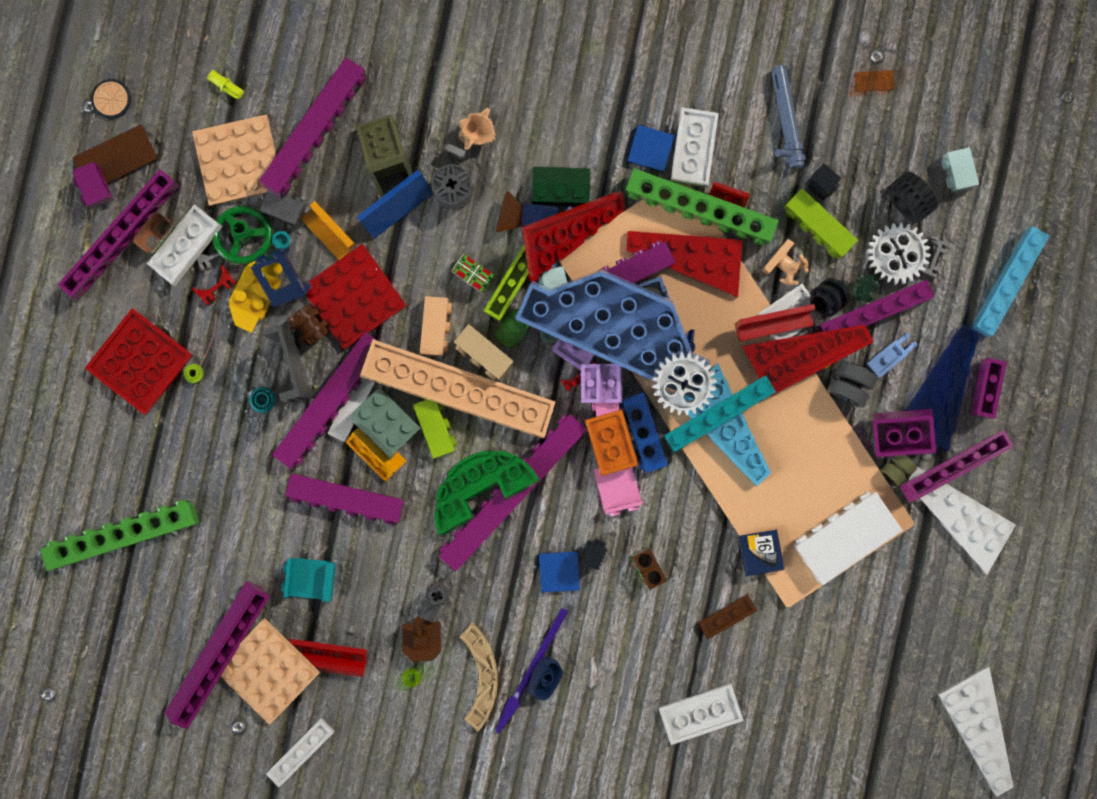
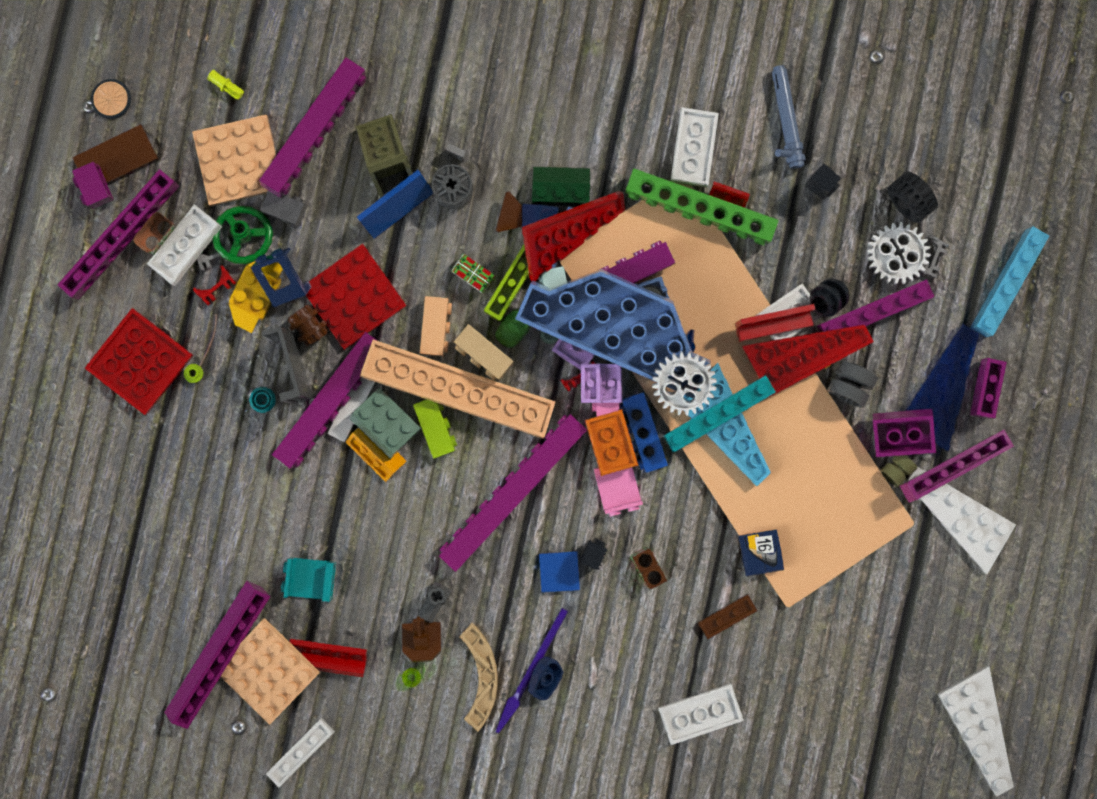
(52, 552): bright green brick -> none
(281, 240): teal tile -> none
(328, 231): light orange panel -> none
(346, 498): magenta brick -> none
(473, 477): green plate -> none
(476, 129): light nougat hair -> none
(650, 148): blue tile -> none
(699, 258): red wing -> none
(786, 264): light nougat piece -> none
(820, 224): lime brick -> none
(847, 537): white brick -> none
(866, 288): clear green head -> none
(874, 81): clear orange tile -> none
(890, 356): light blue hinge -> none
(960, 170): light aqua brick -> none

